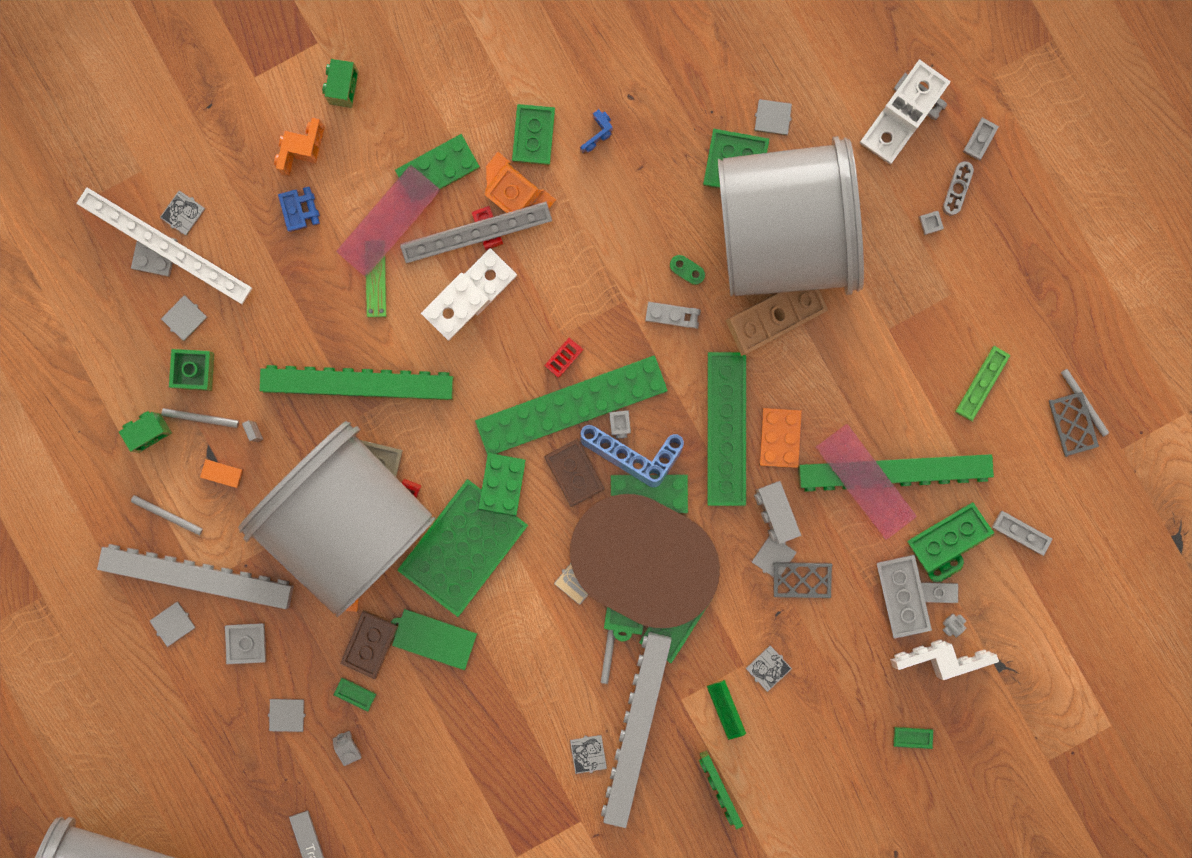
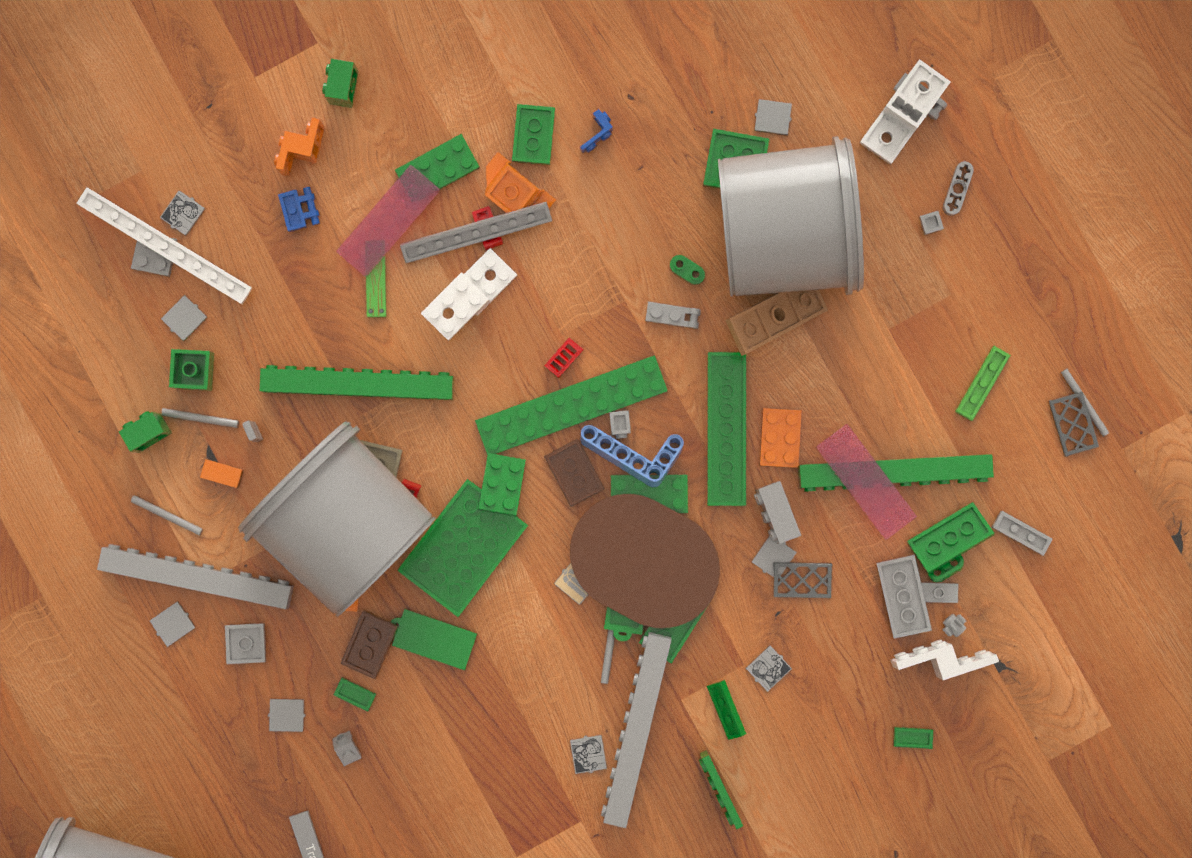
(980, 139): light grey plate -> none

